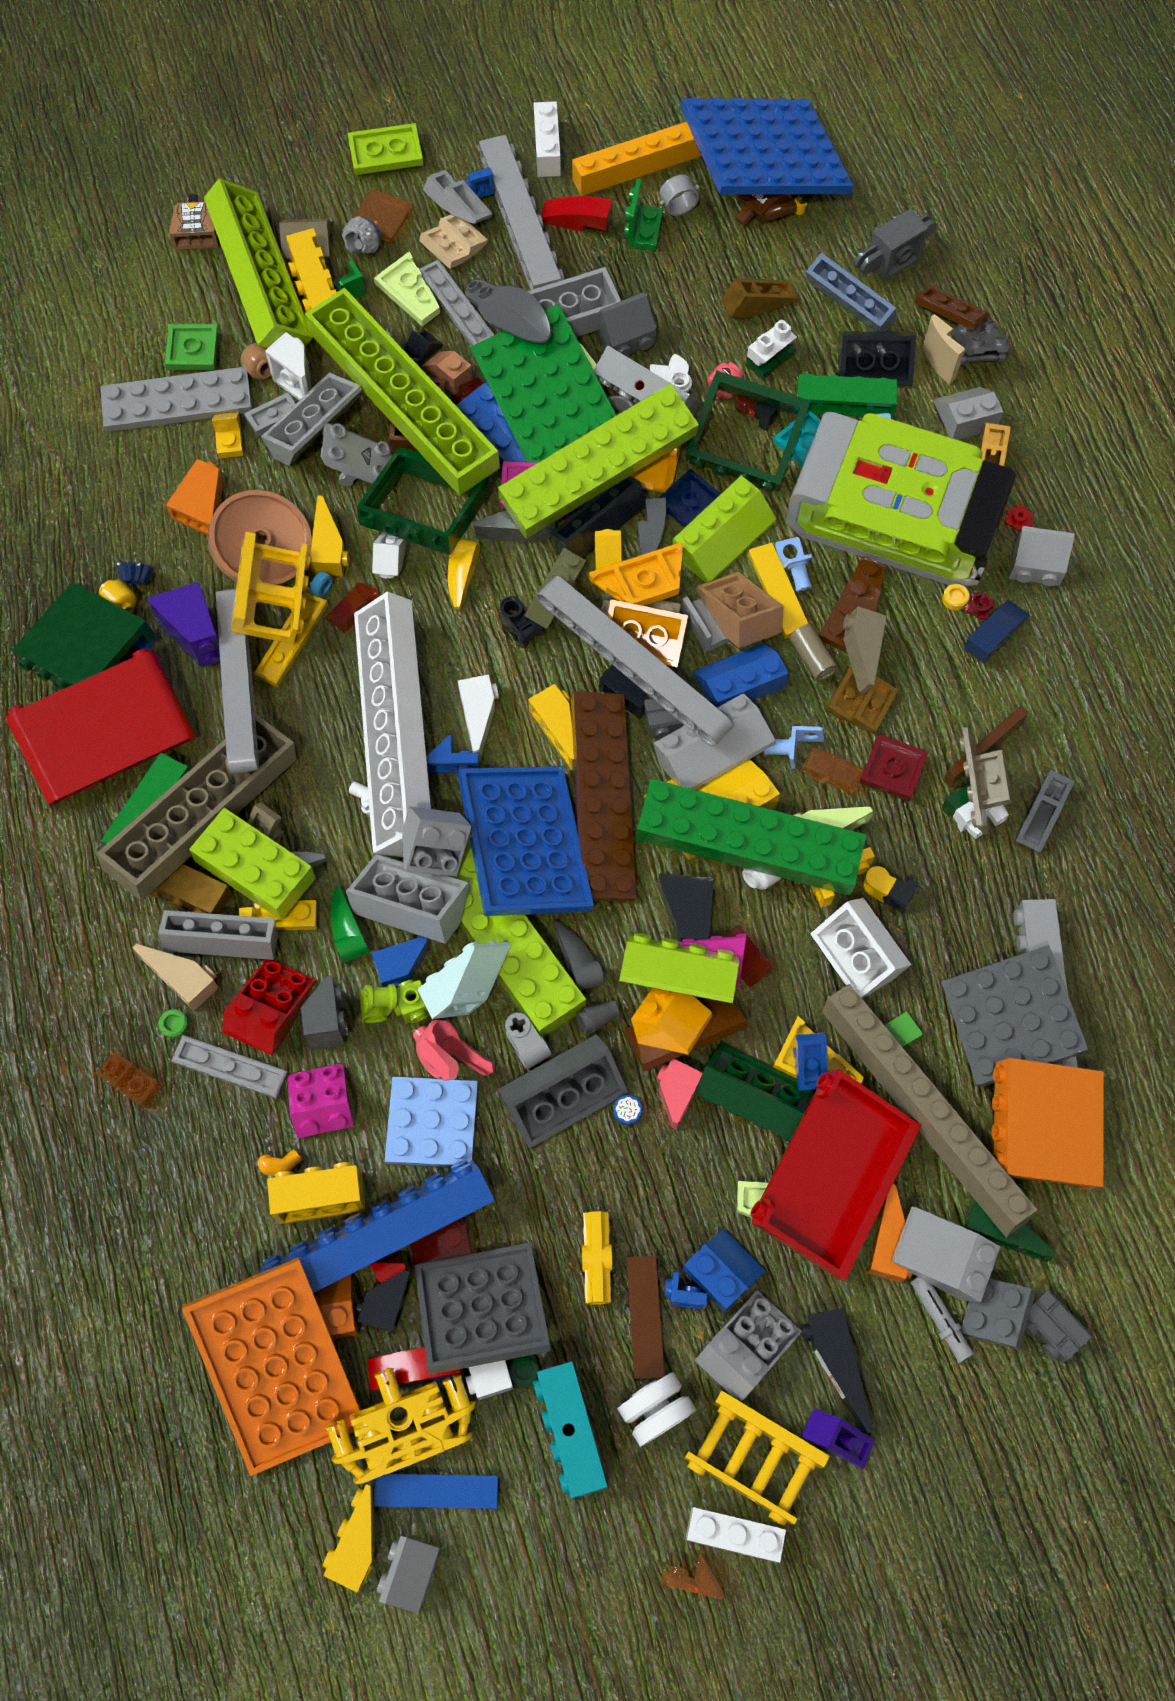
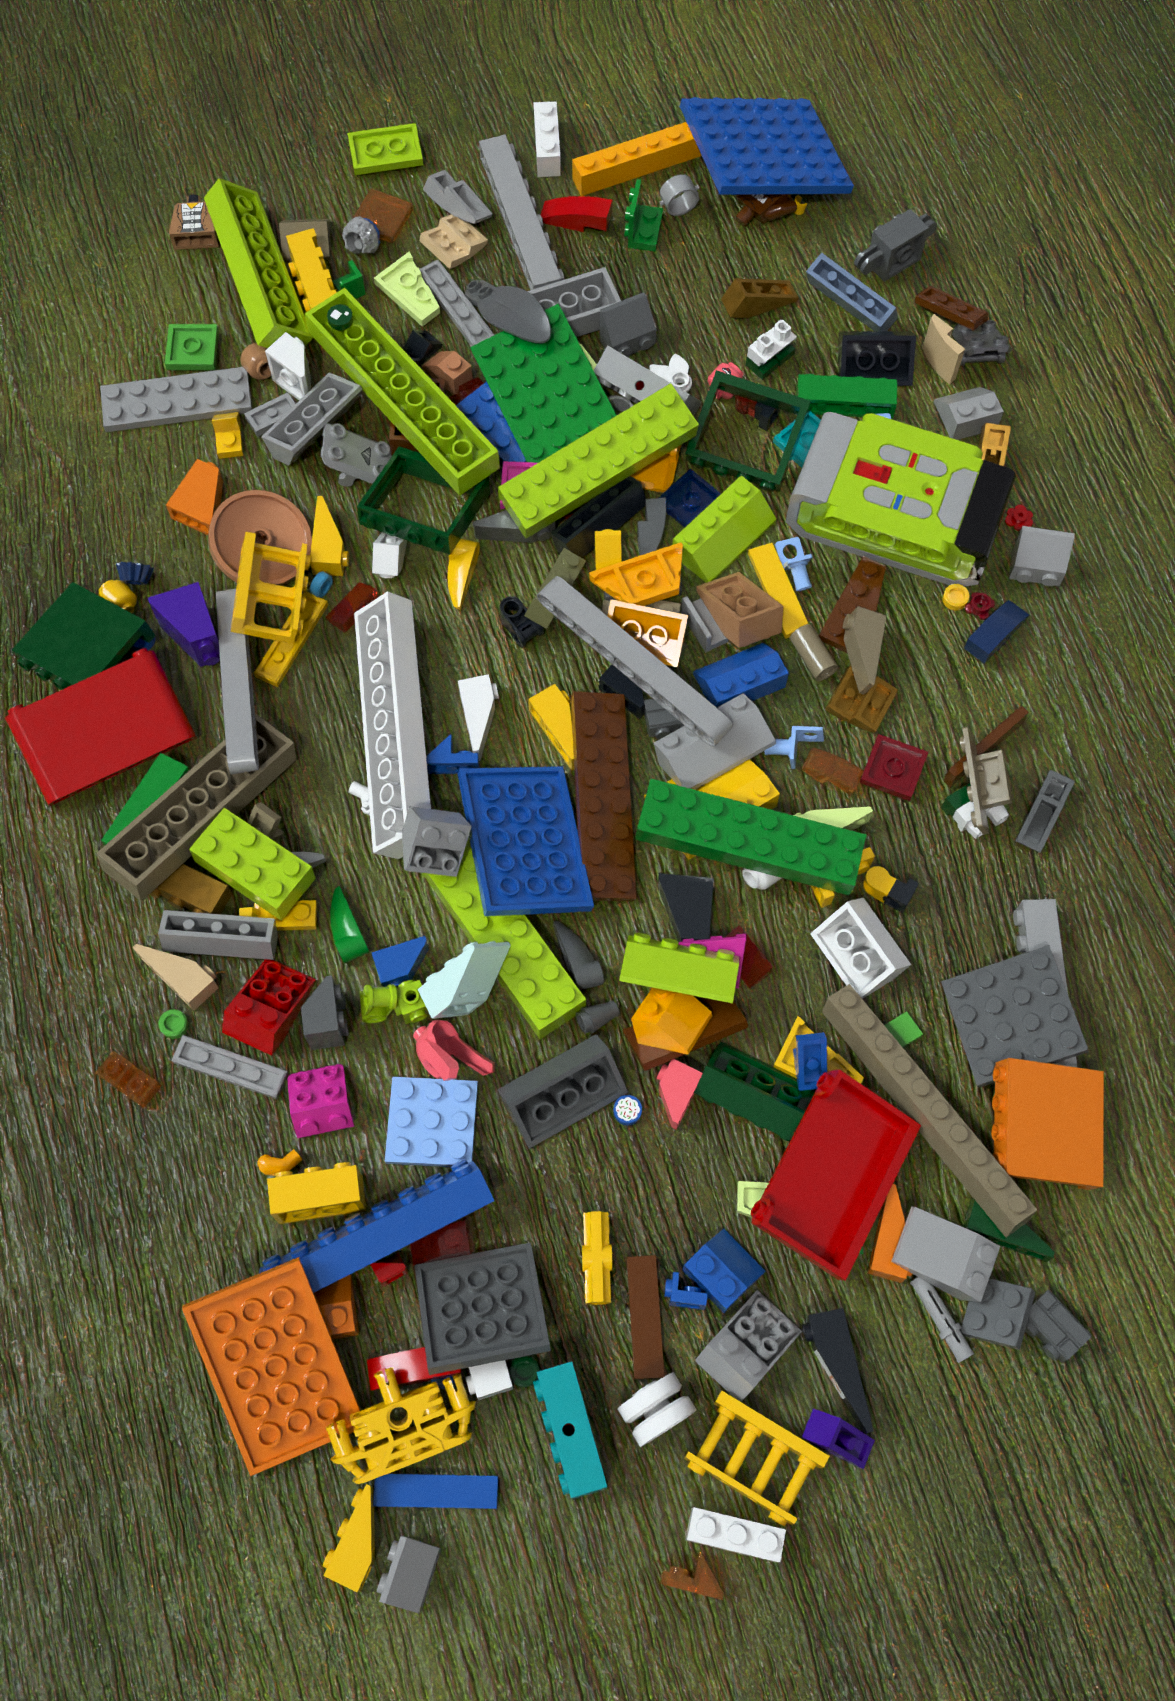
(340, 317): none -> dark green tile
(384, 1303): black slope -> none
(408, 900): light grey slope -> none
(481, 182): blue bracket -> none
(528, 1044): light grey piece -> none

